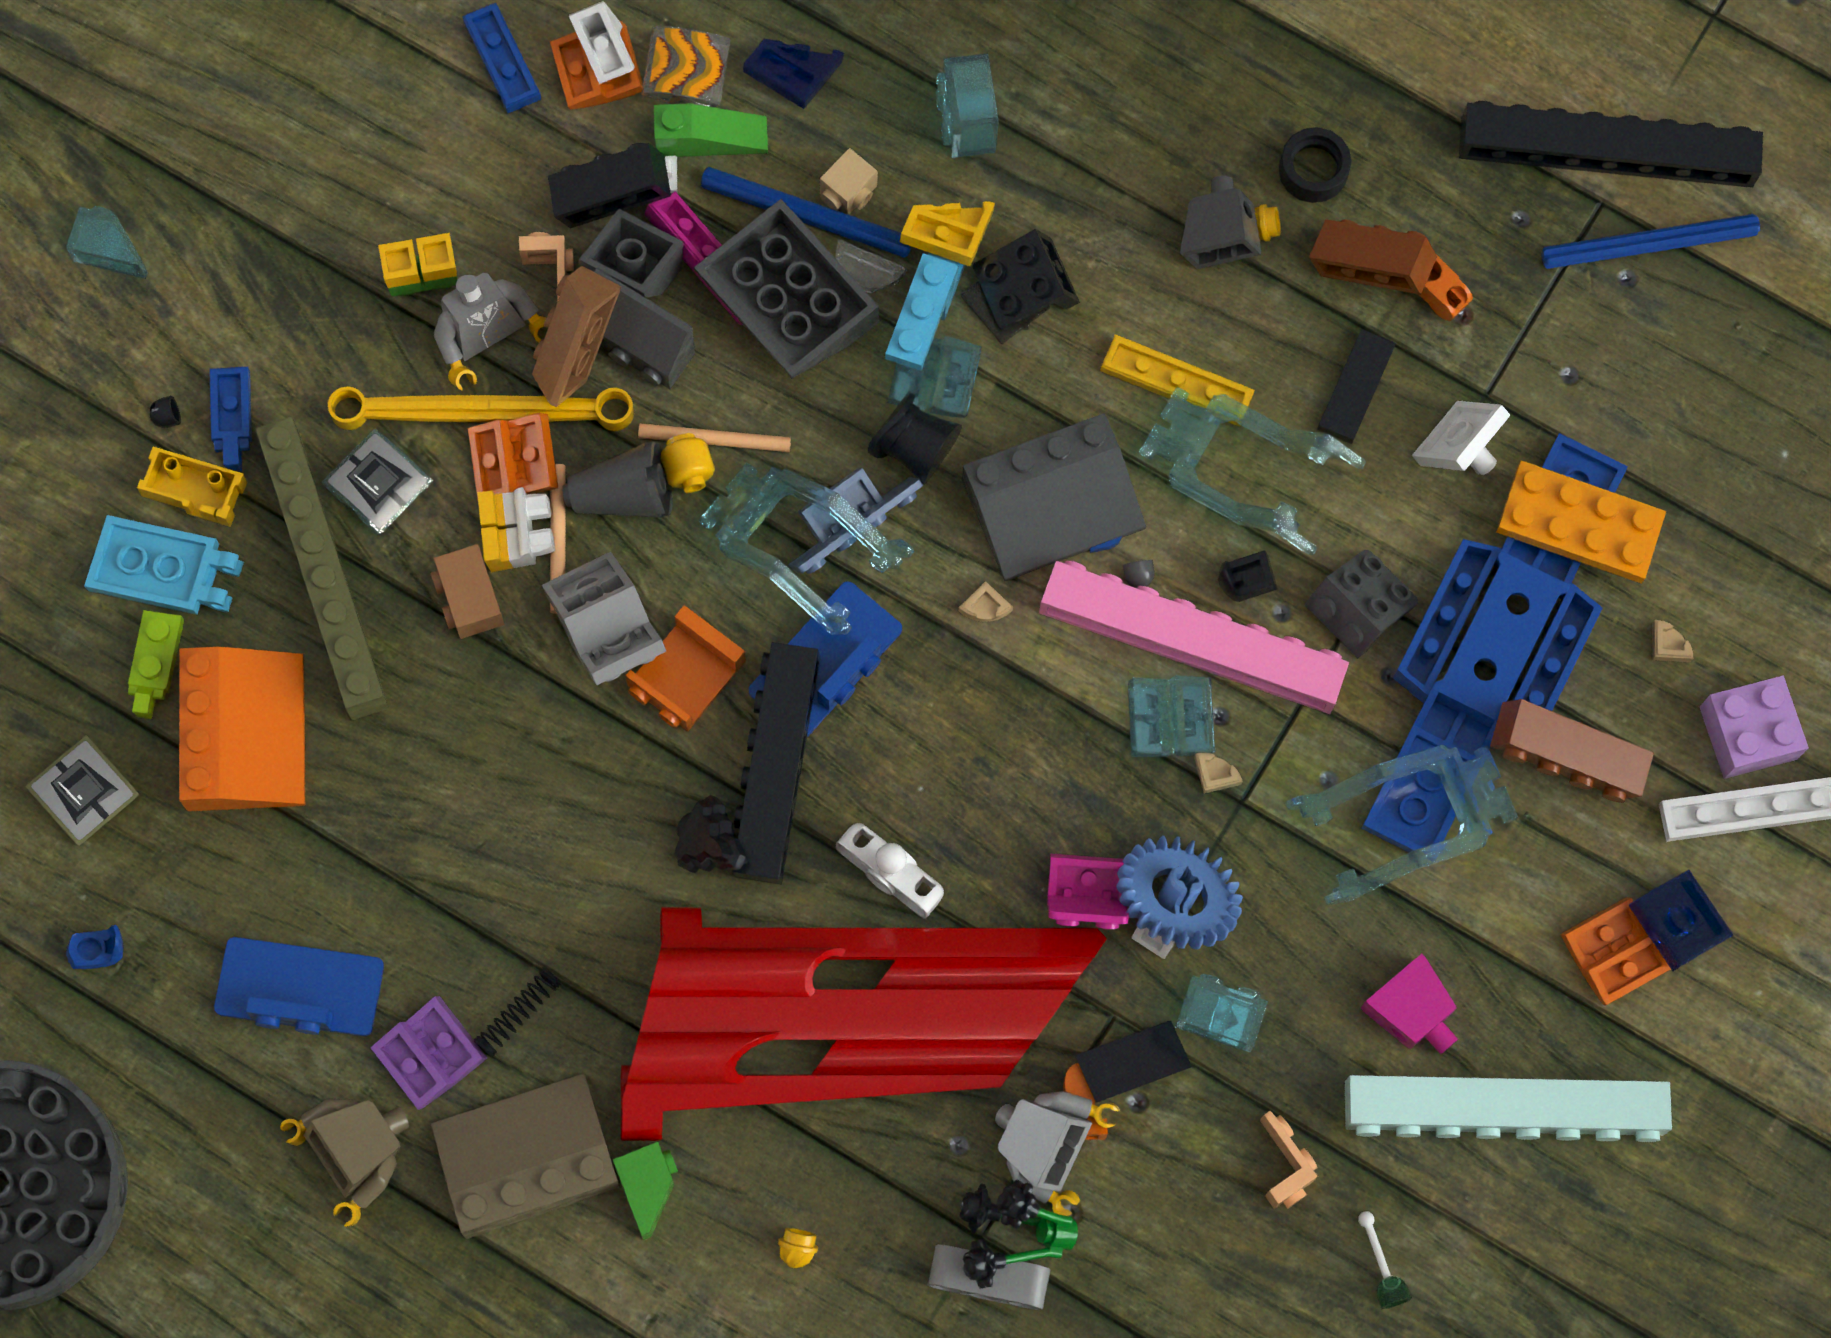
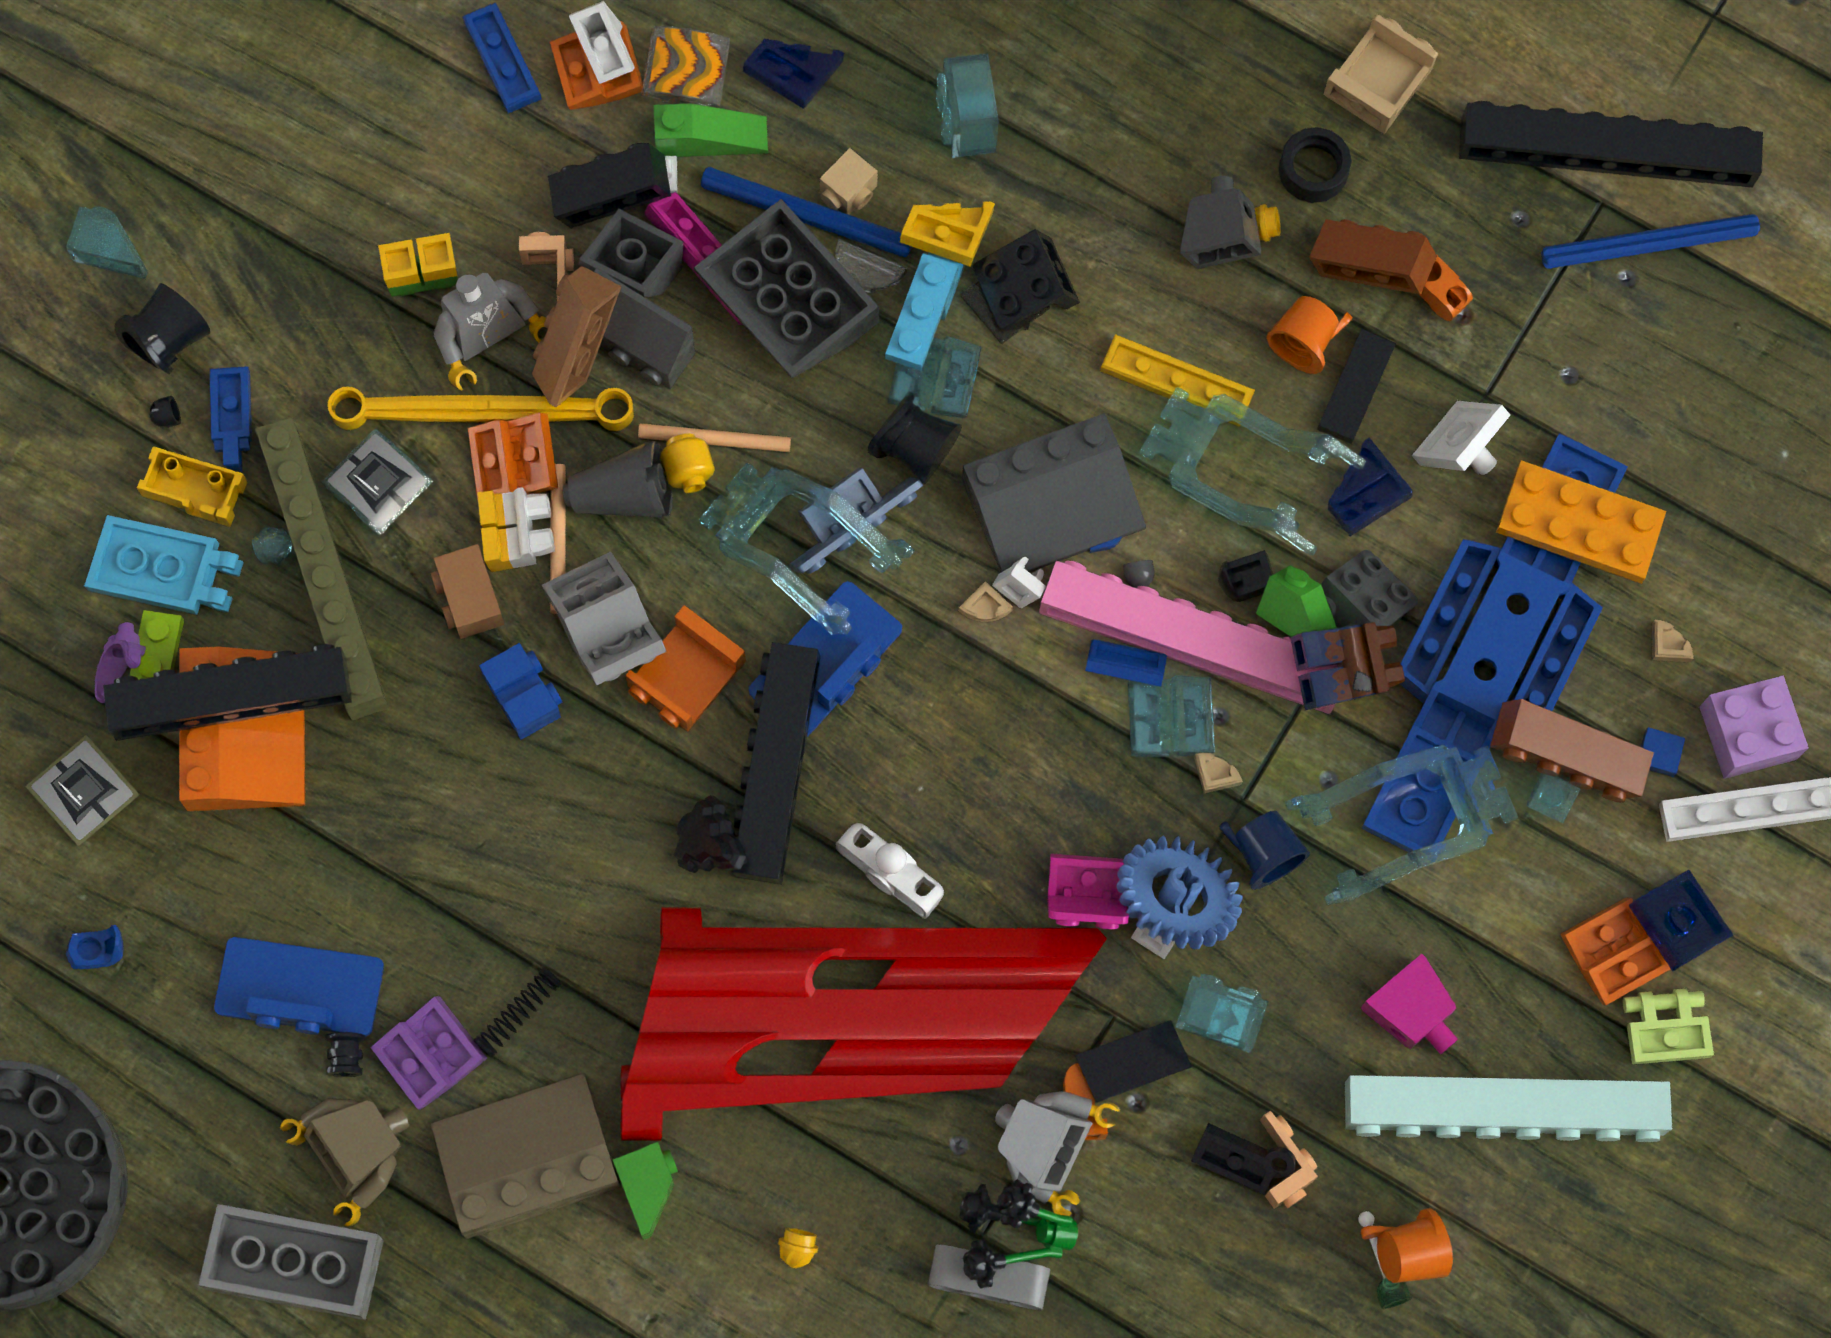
(118, 653): none -> medium lavender helmet
(162, 328): none -> black hat
(227, 692): none -> black brick
(272, 545): none -> clear light blue plate
(291, 1262): none -> light grey brick
(344, 1054): none -> black bush
(520, 691): none -> blue brick
(1019, 584): none -> white tile
(1126, 662): none -> blue tile
(1241, 1159): none -> black hinge
(1268, 848): none -> dark blue hat
(1295, 603): none -> bright green slope
(1305, 333): none -> orange hat
(1358, 660): none -> hips
(1368, 491): none -> clear blue wing
(1381, 73): none -> tan panel
(1414, 1249): none -> orange hat
(1553, 797): none -> clear light blue plate
(1666, 750): none -> blue tile
(1670, 1038): none -> yellowish green plate

